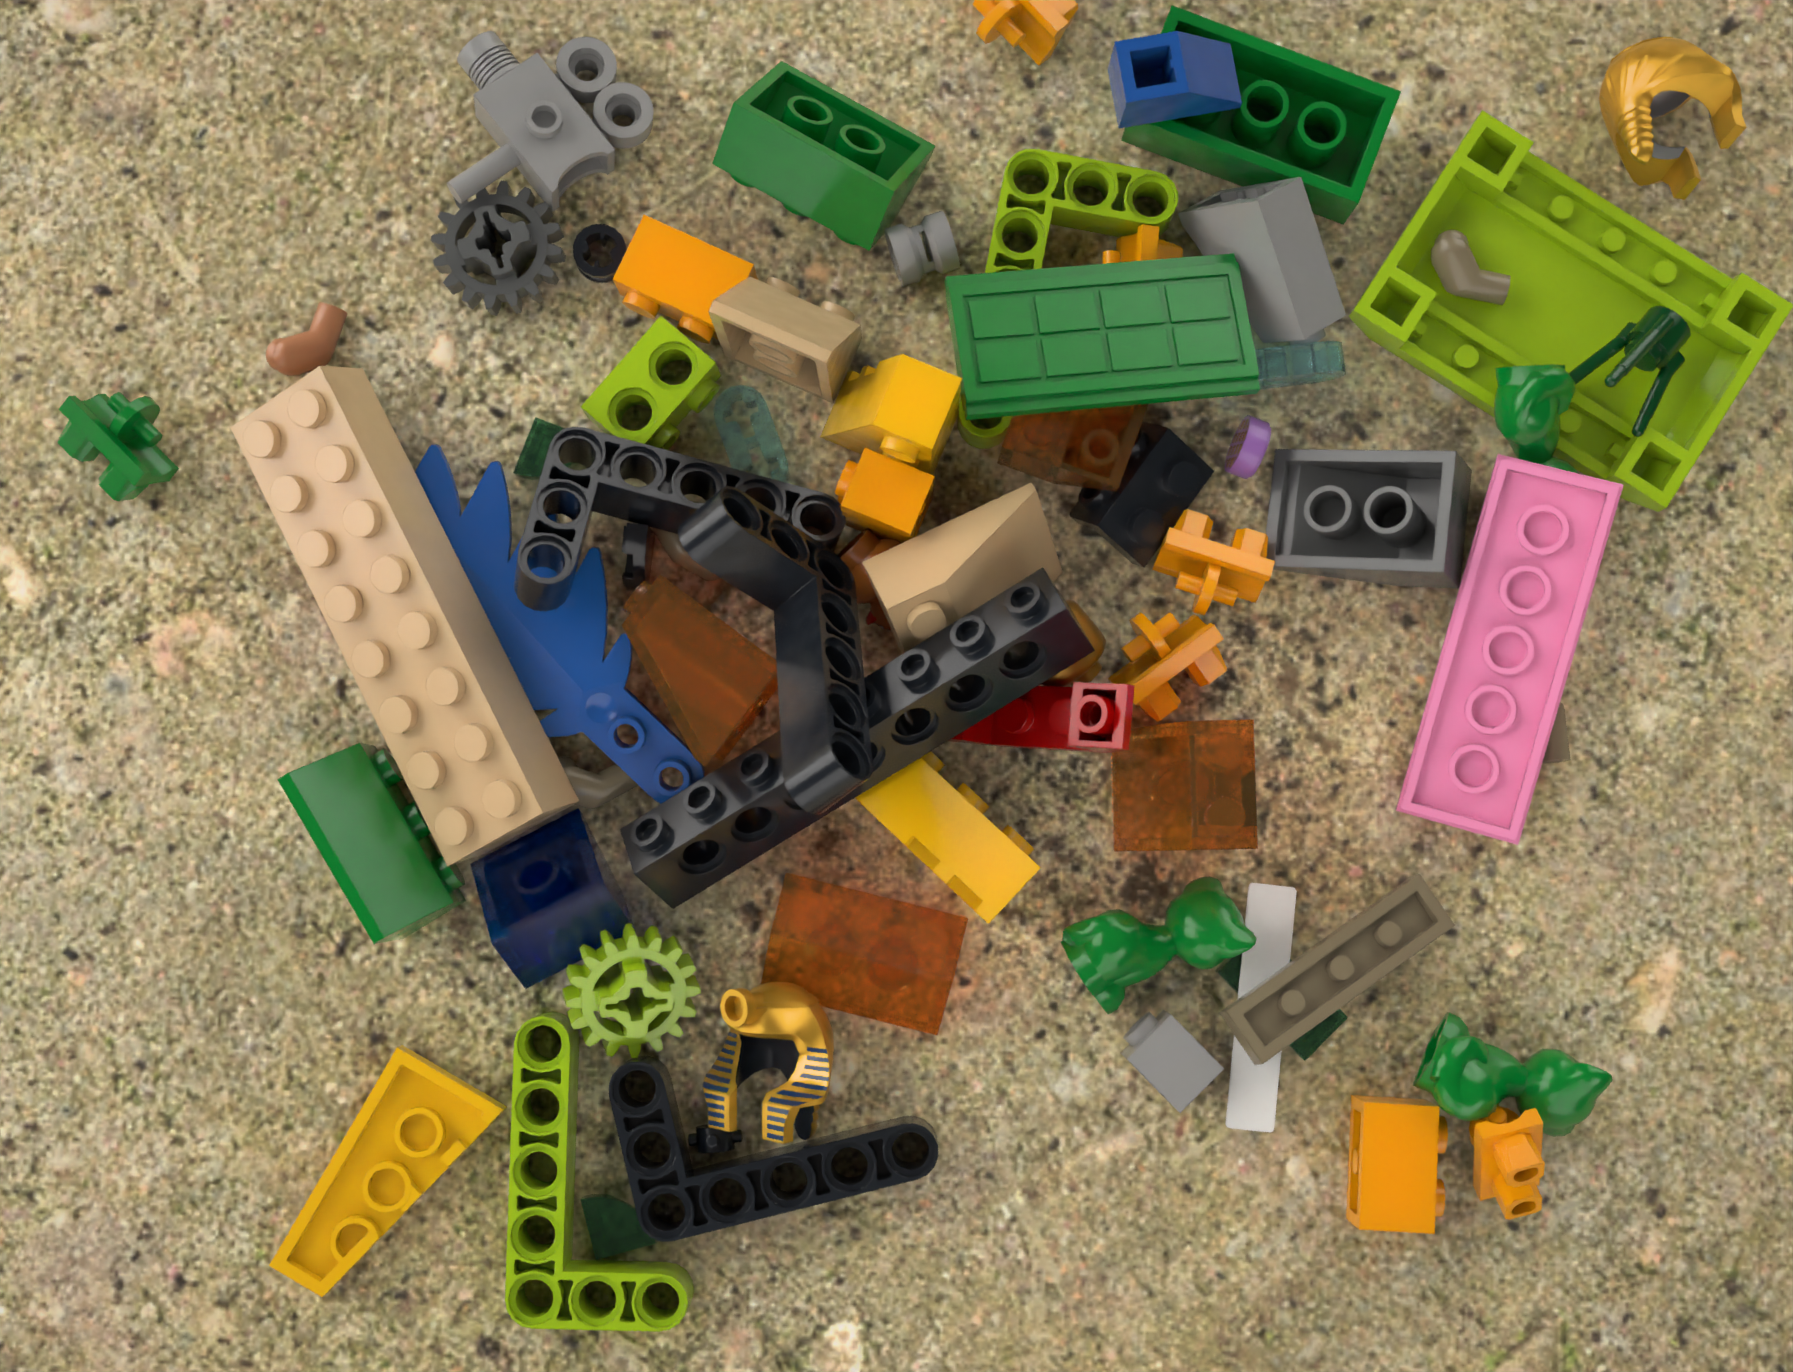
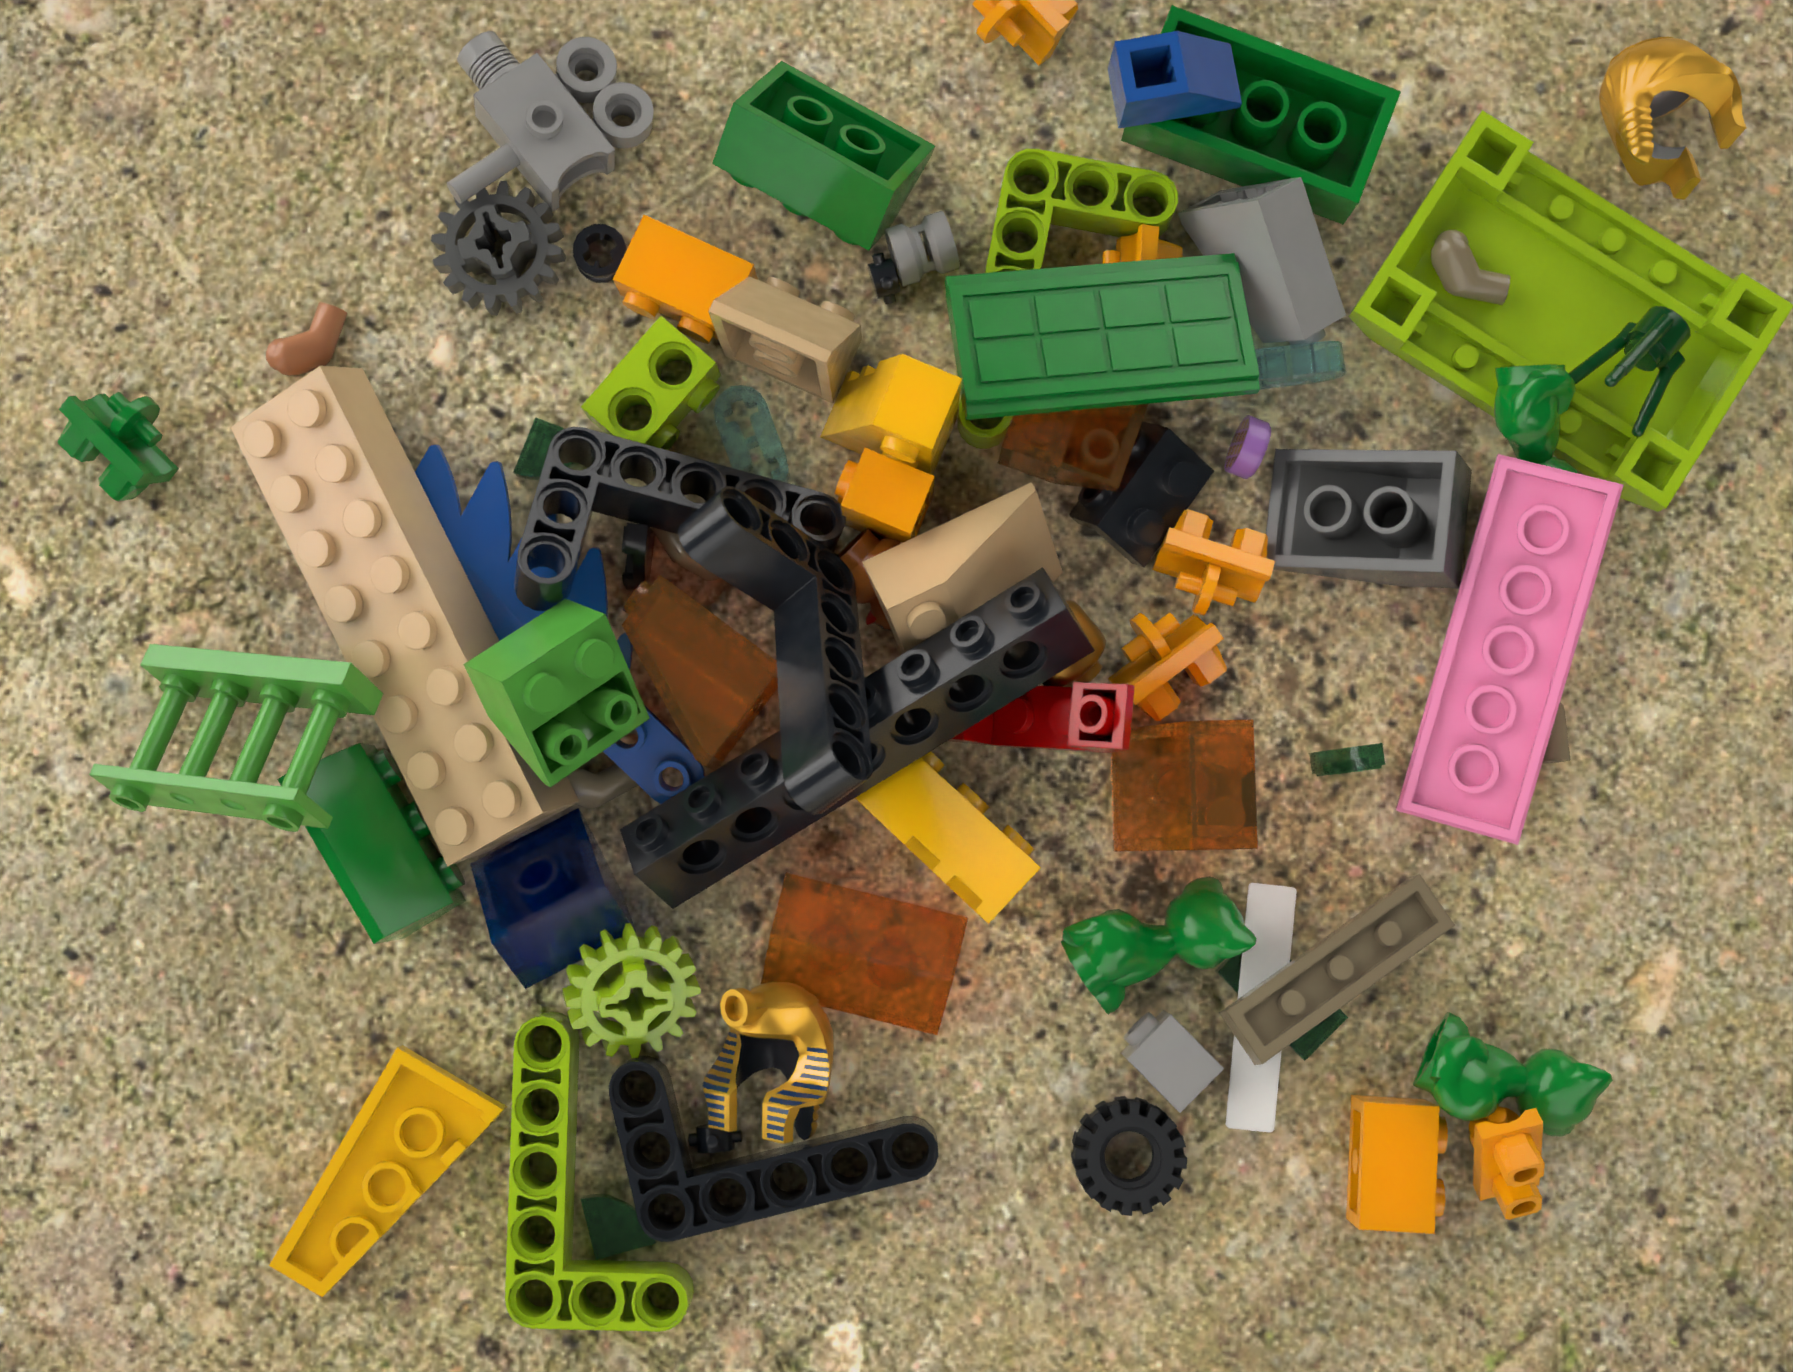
(230, 682): none -> bright green fence
(559, 689): none -> bright green slope
(884, 278): none -> black piece
(1155, 1182): none -> black tyre
(1347, 760): none -> clear green tile

